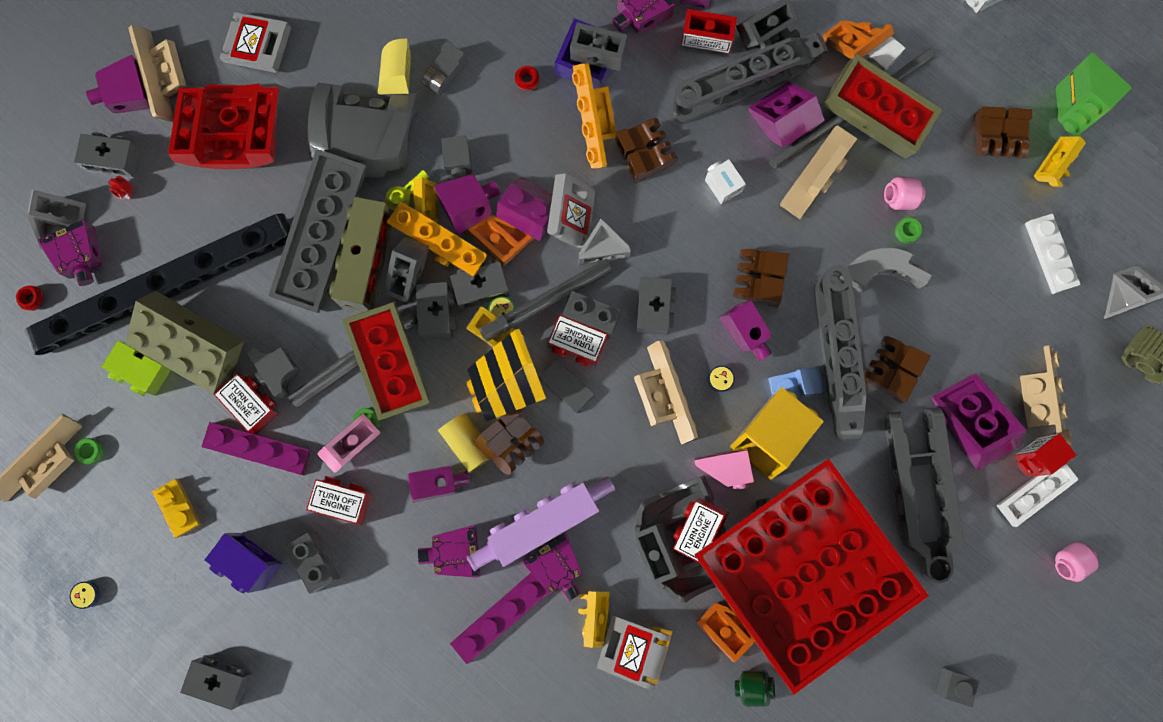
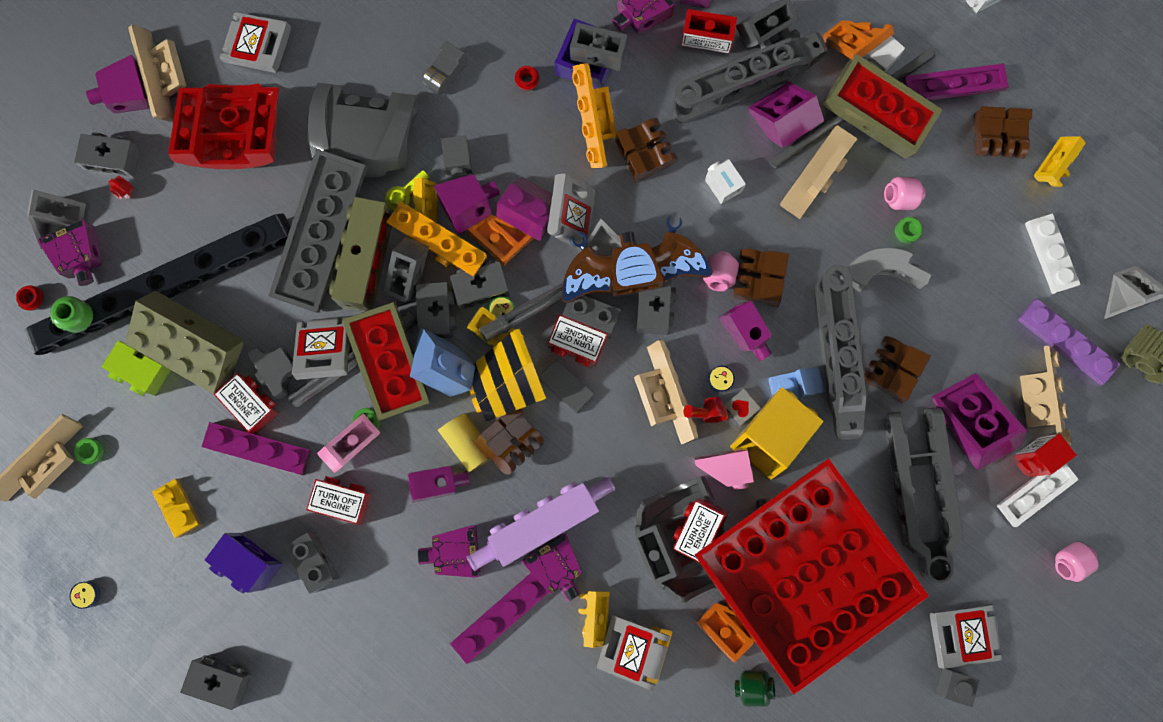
(71, 314): none -> bright green head
(321, 341): none -> container
(395, 68): light yellow brick -> none
(441, 365): none -> medium blue slope
(633, 265): none -> torso
(712, 411): none -> red bar
(724, 271): none -> bright pink head
(742, 407): none -> light grey tile
(959, 82): none -> magenta plate
(972, 633): none -> container
(1068, 342): none -> medium lavender plate
(1088, 94): bright green slope -> none

